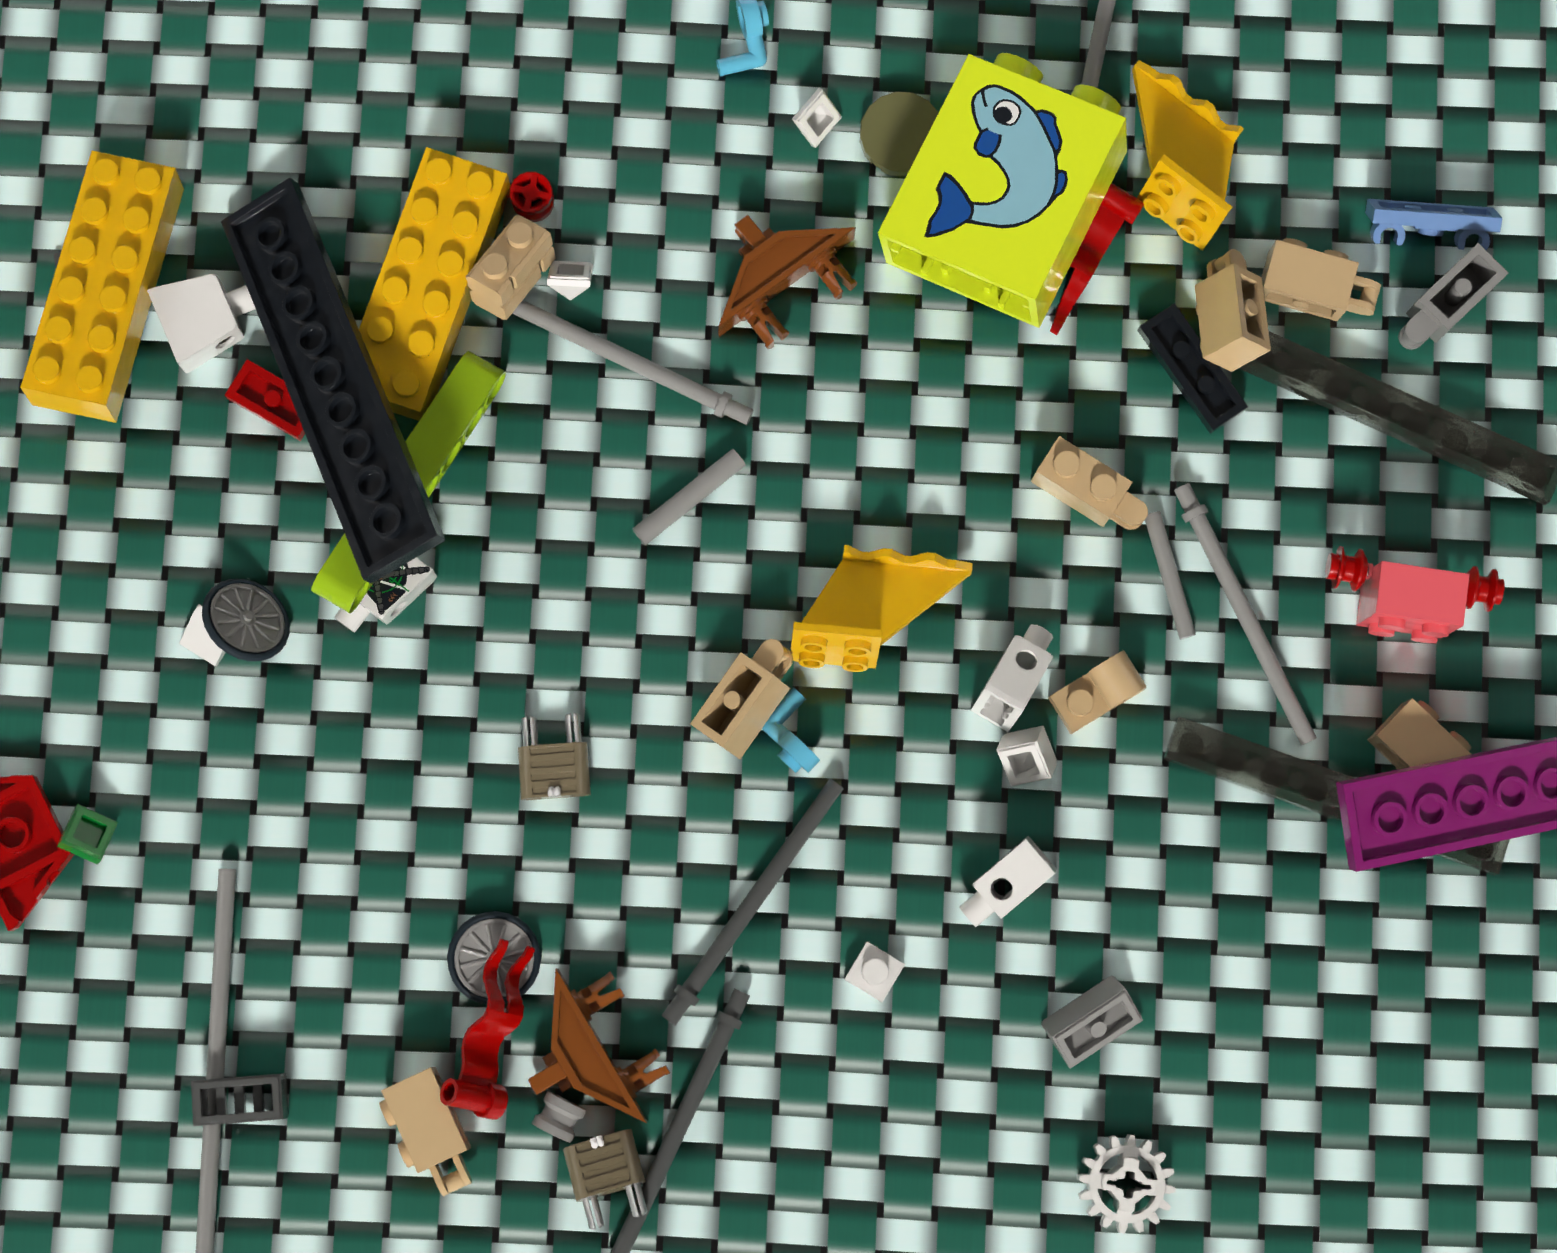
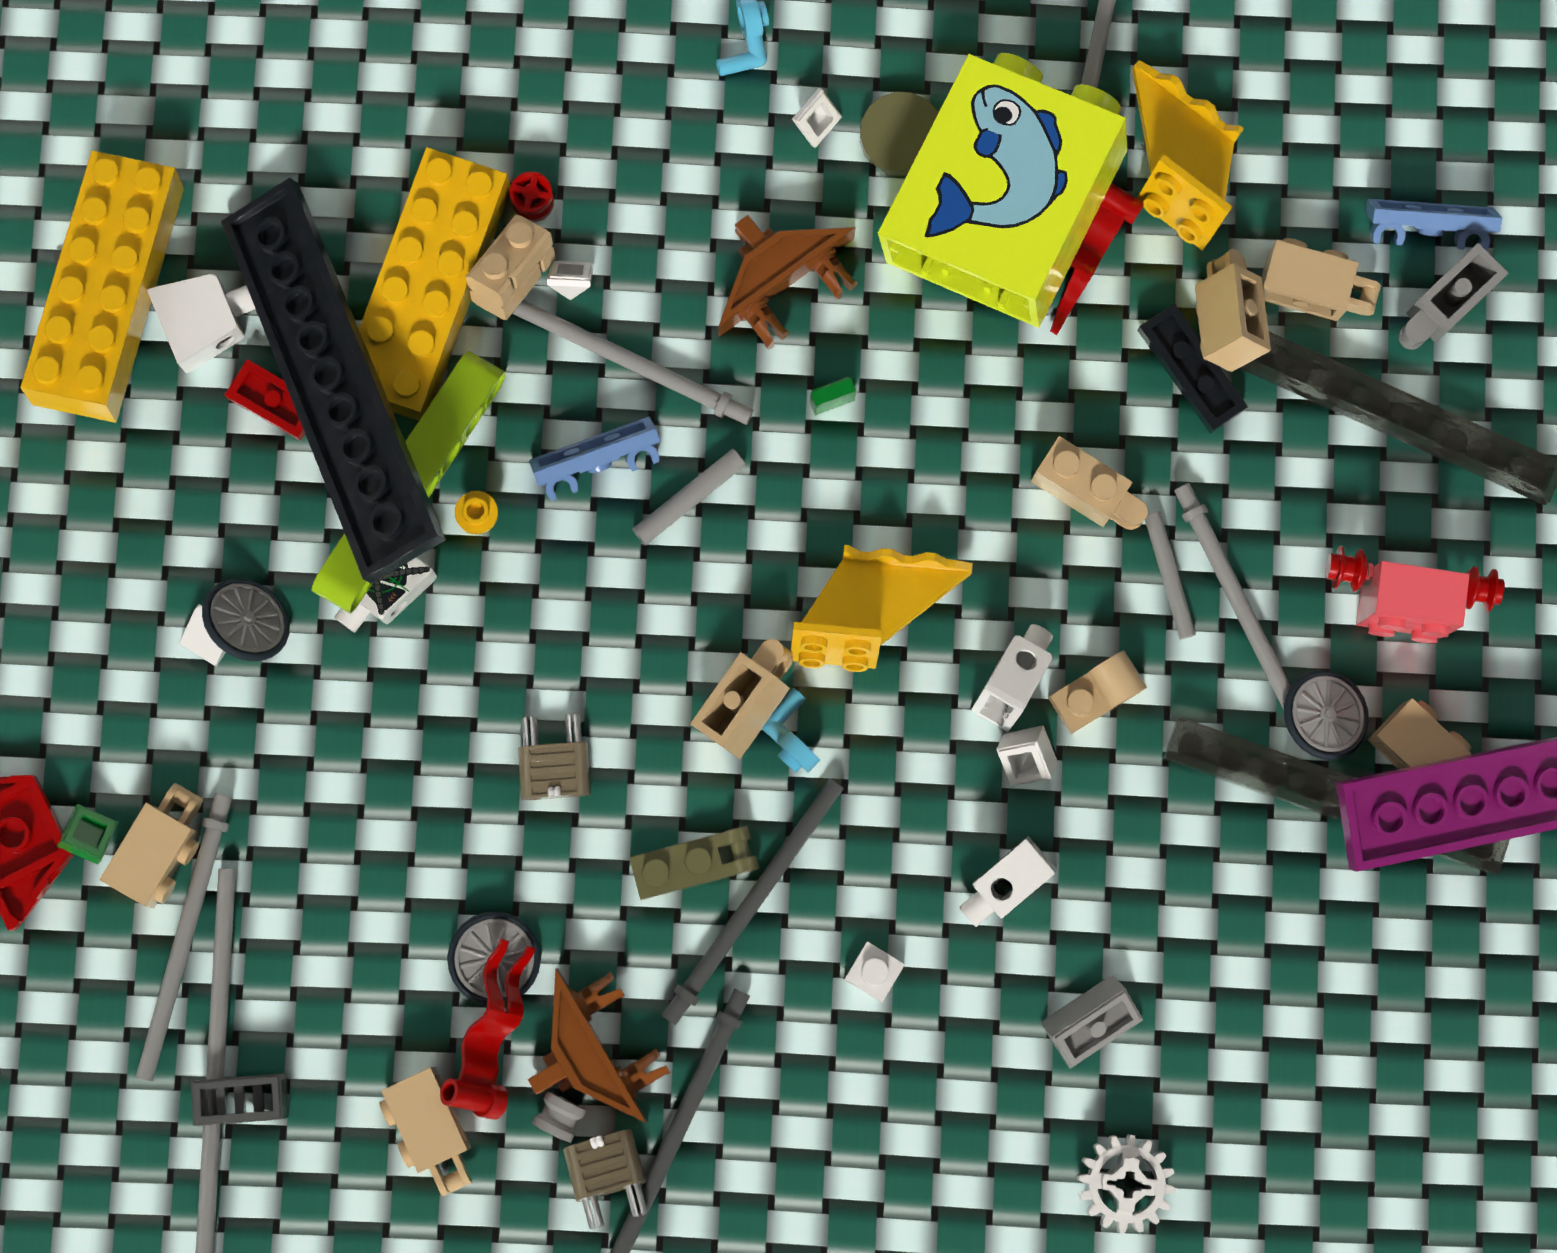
(155, 849): none -> tan brick
(215, 826): none -> light grey bar
(476, 512): none -> yellow plate
(595, 454): none -> medium blue plate
(692, 863): none -> olive plate
(832, 395): none -> green tile
(1326, 714): none -> light grey wheel

